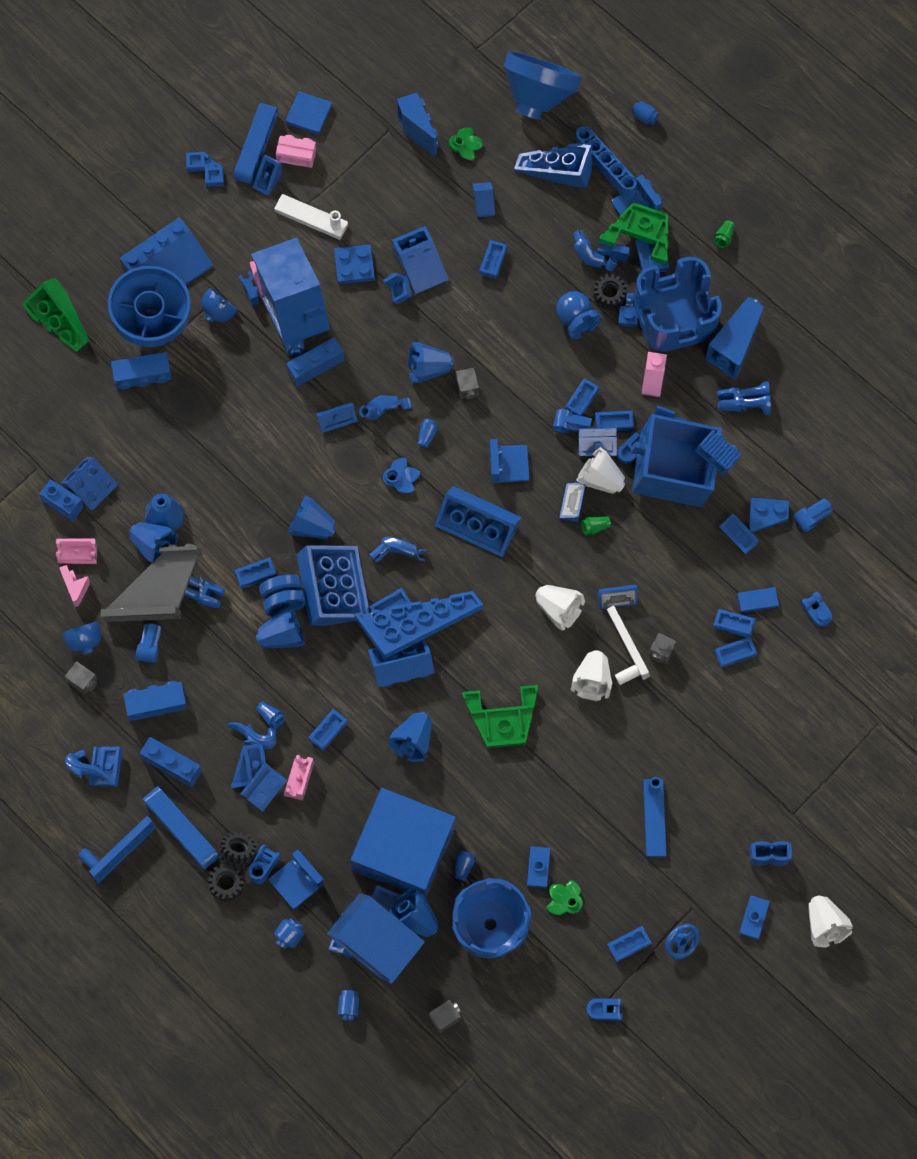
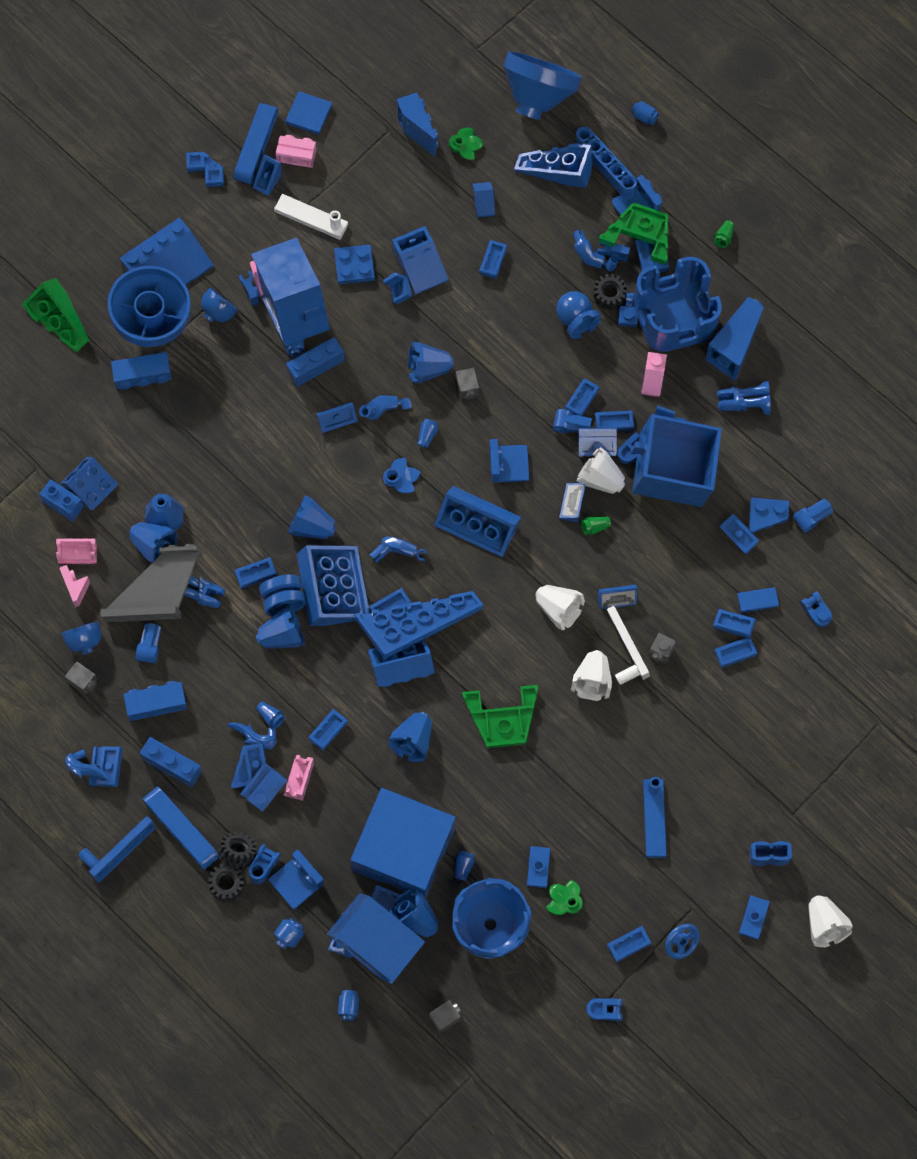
(718, 452): blue brick -> none

